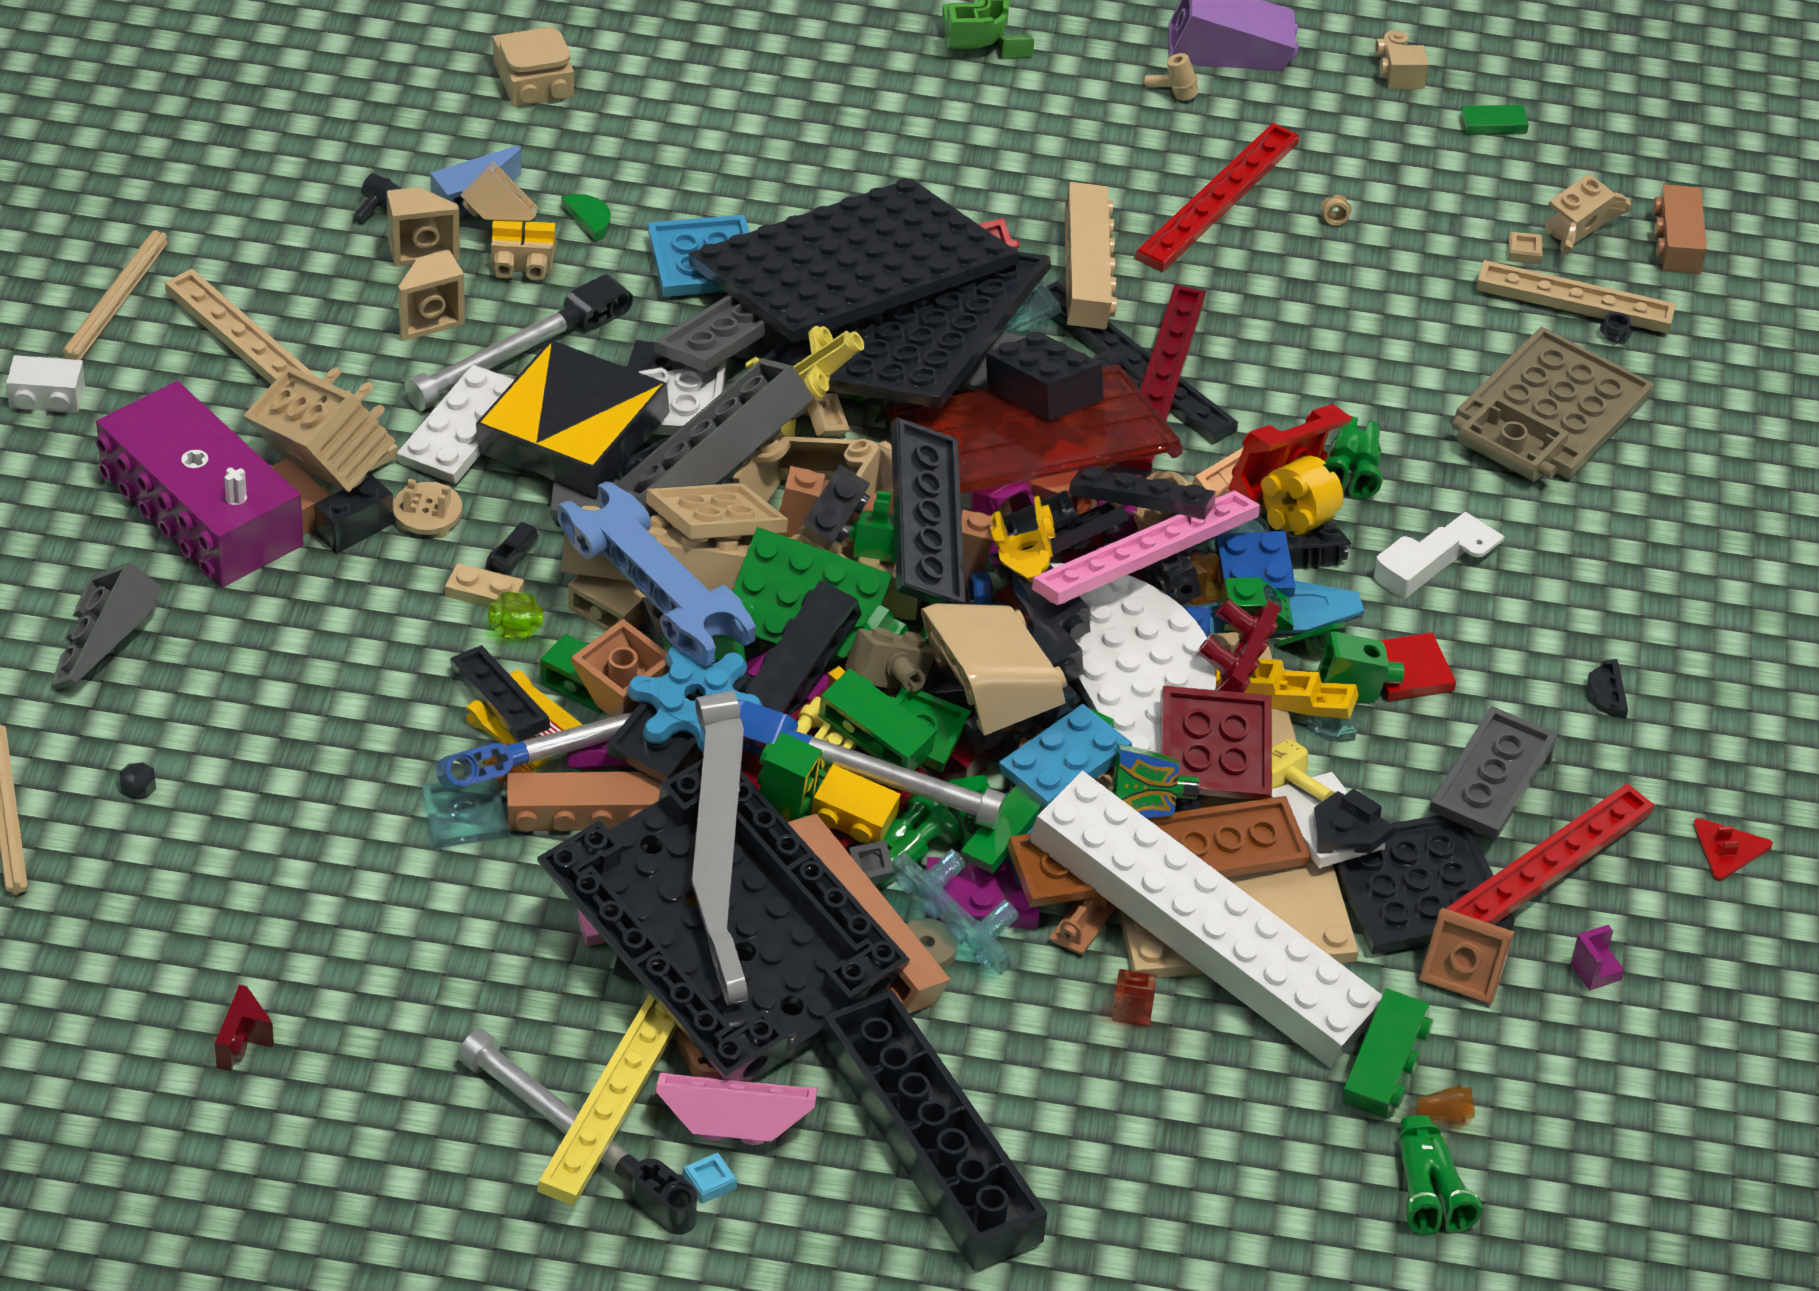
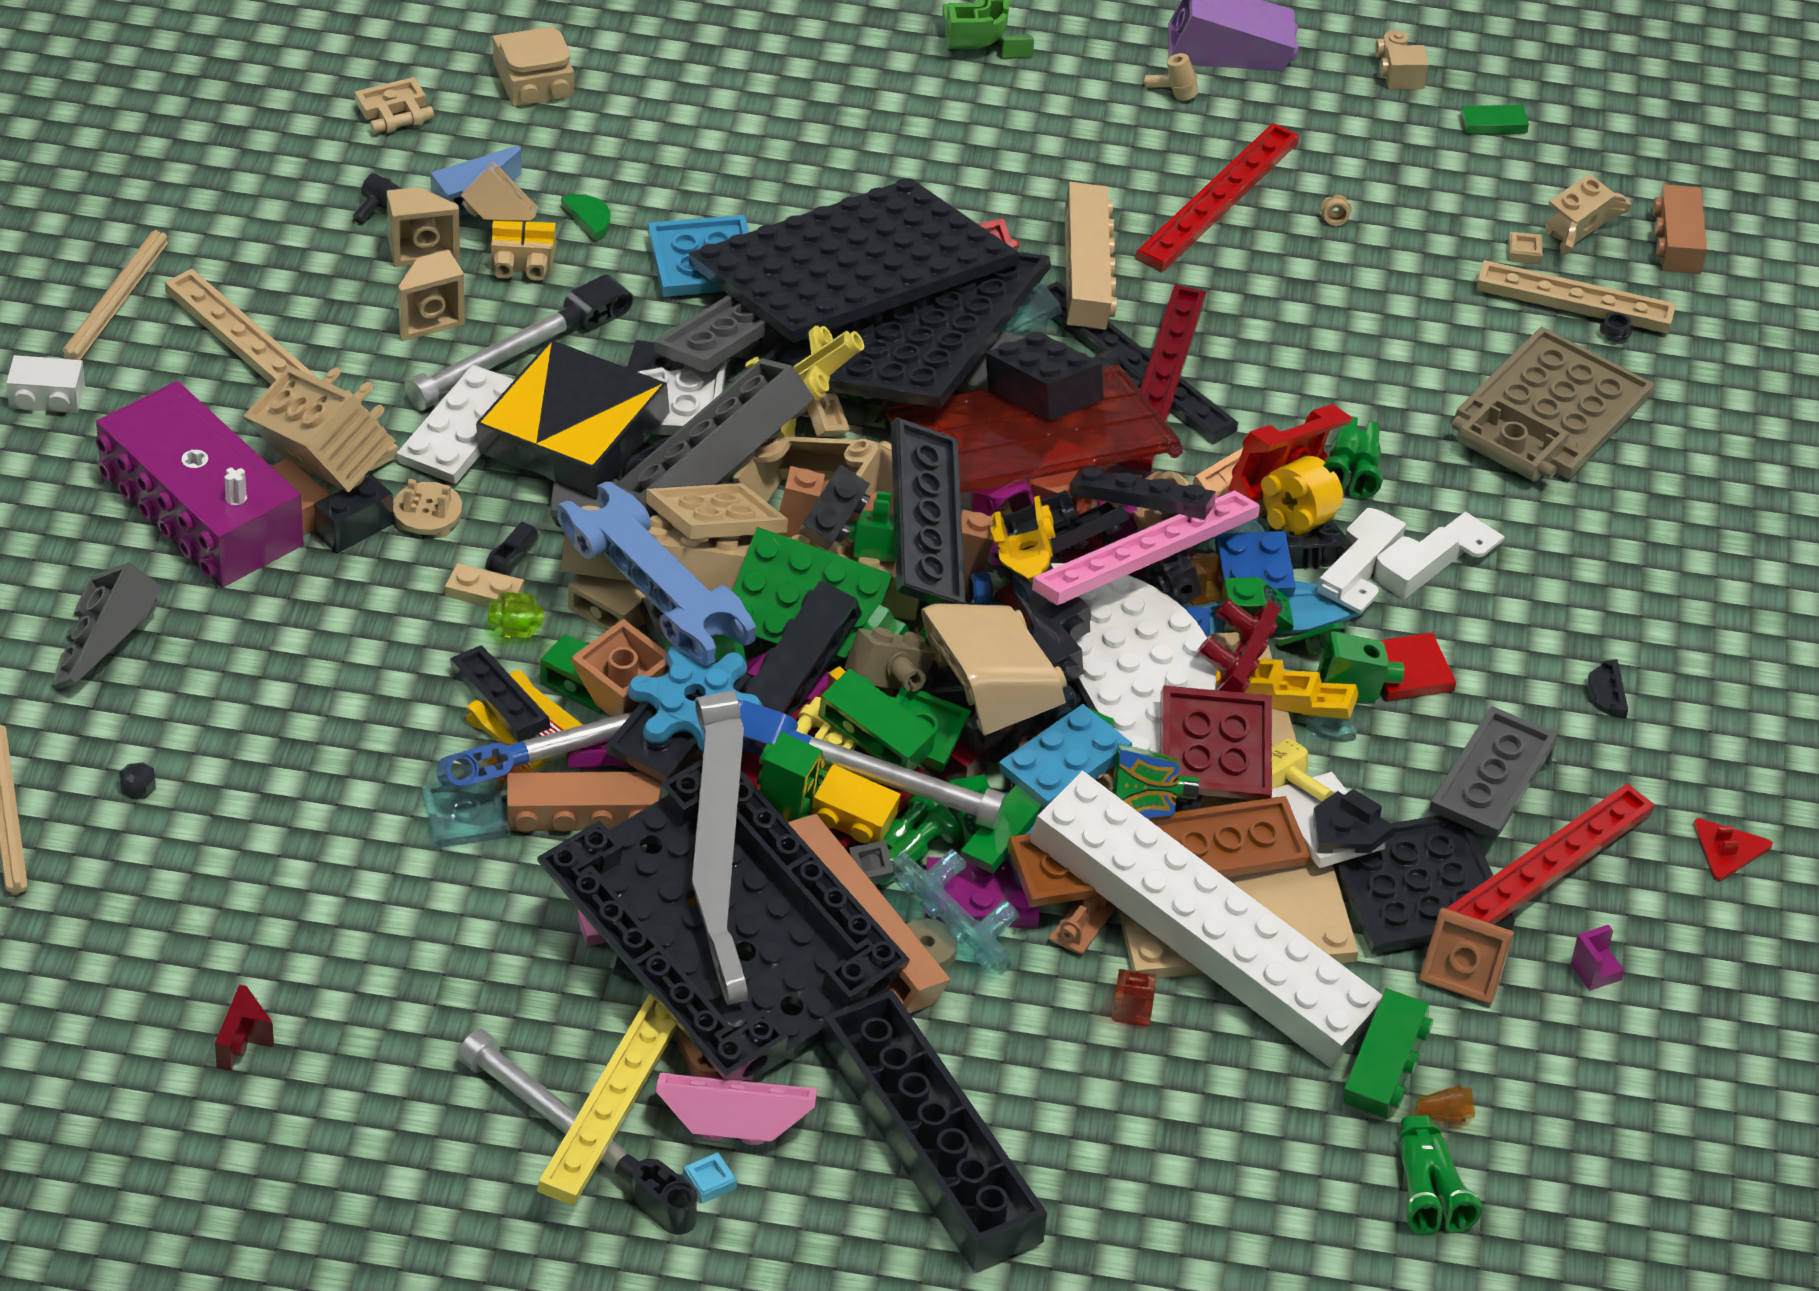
(392, 98): none -> tan plate
(1349, 574): none -> white piece

